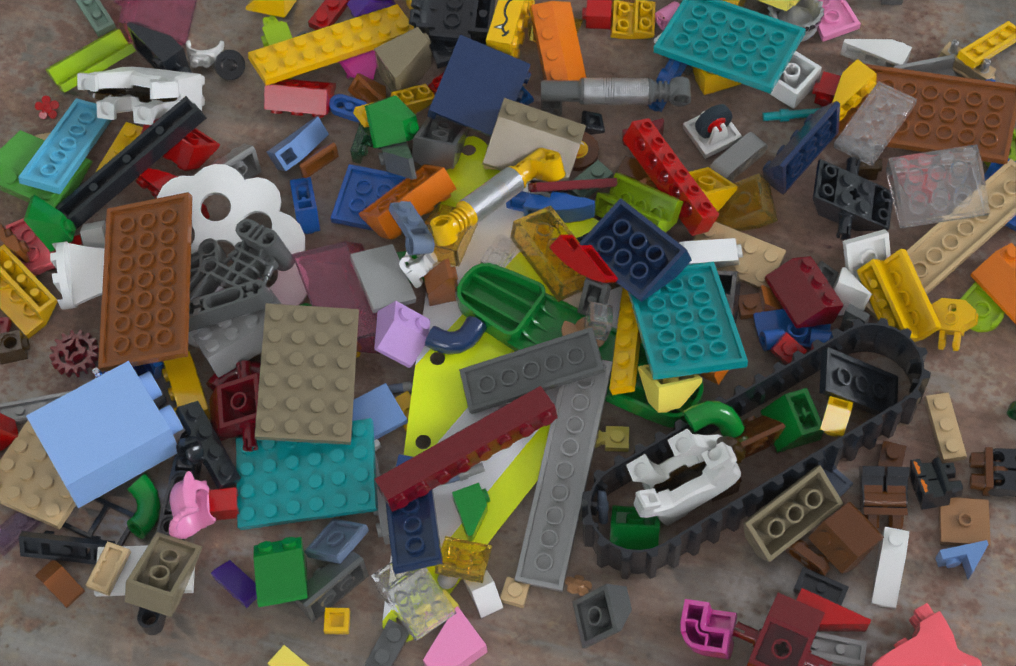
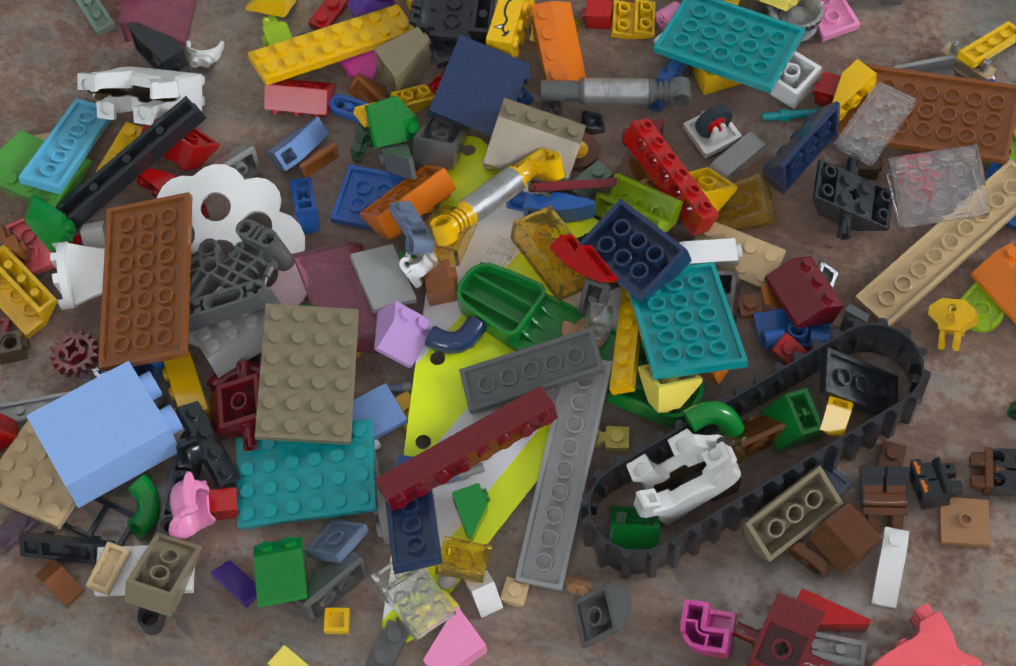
(47, 107): red plant -> none
(90, 58): lime slope -> none
(229, 64): black plate -> none
(603, 506): sand blue piece -> none
(821, 586): black plate -> none
(850, 291): white slope -> none
(865, 248): white tile -> none
(877, 51): white slope -> none
(899, 295): yellow slope -> none
(945, 427): tan plate -> none
(967, 554): medium blue slope -> none

